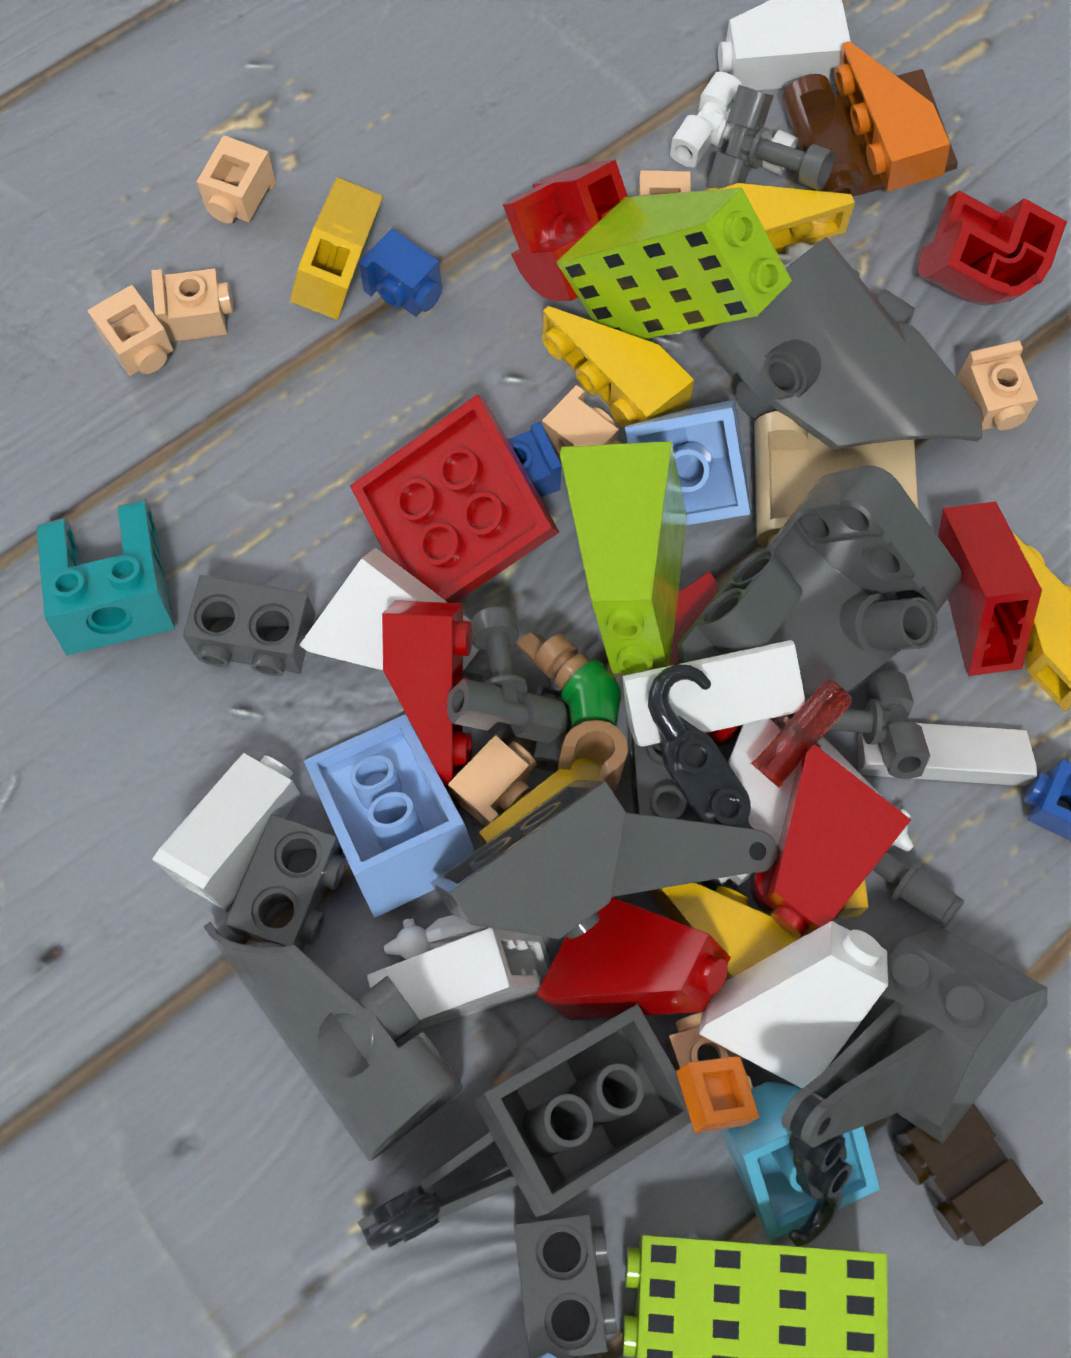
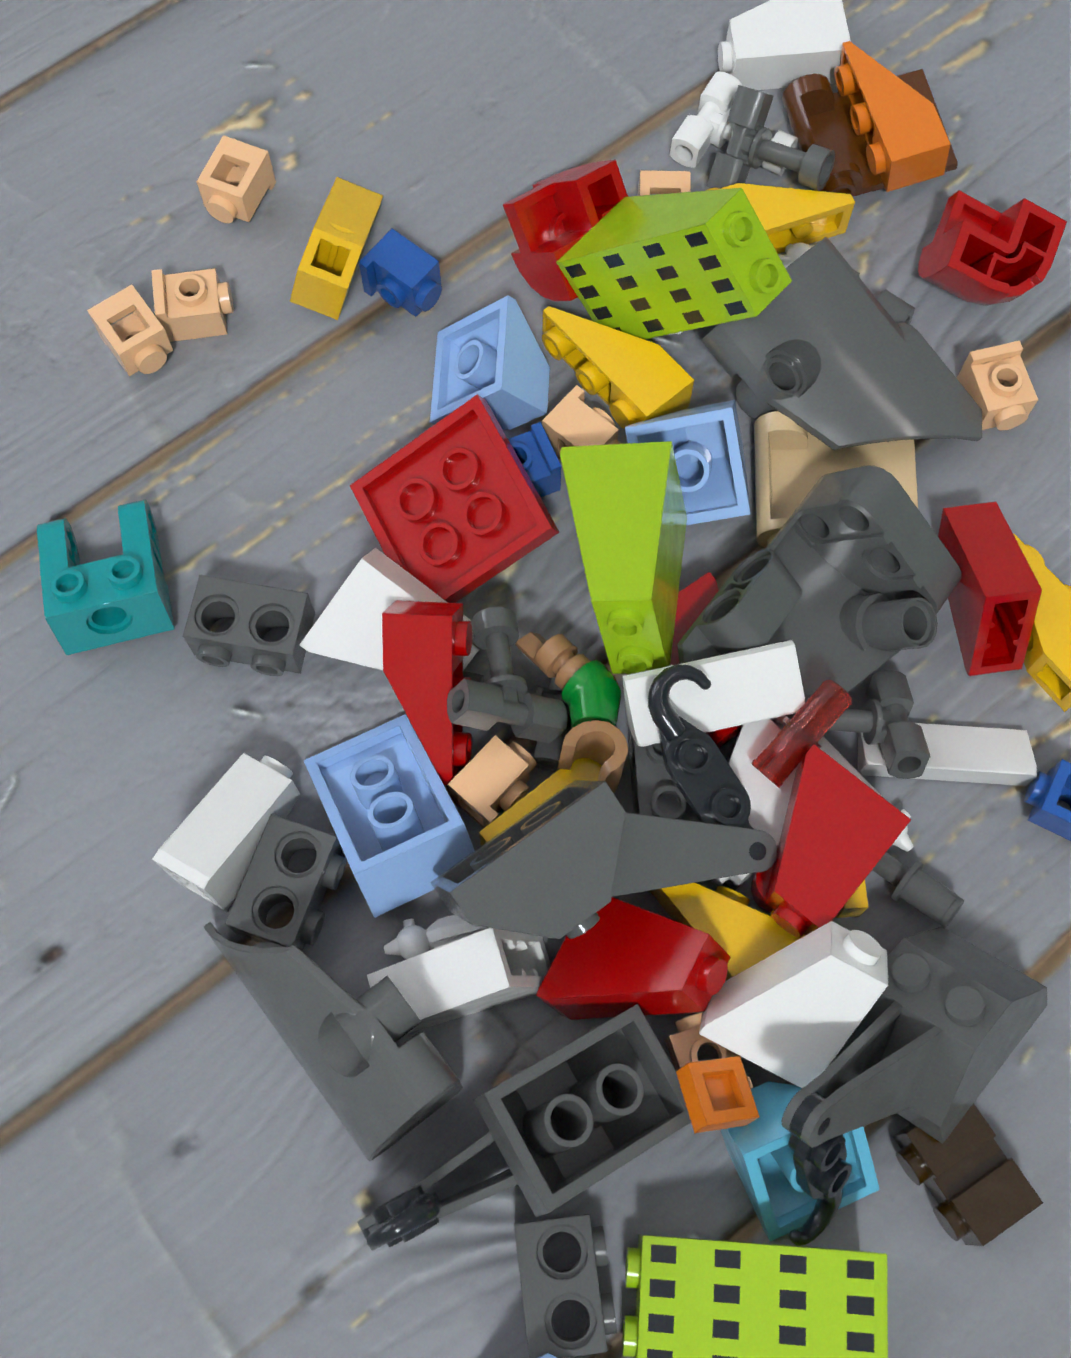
(495, 358): none -> light blue slope

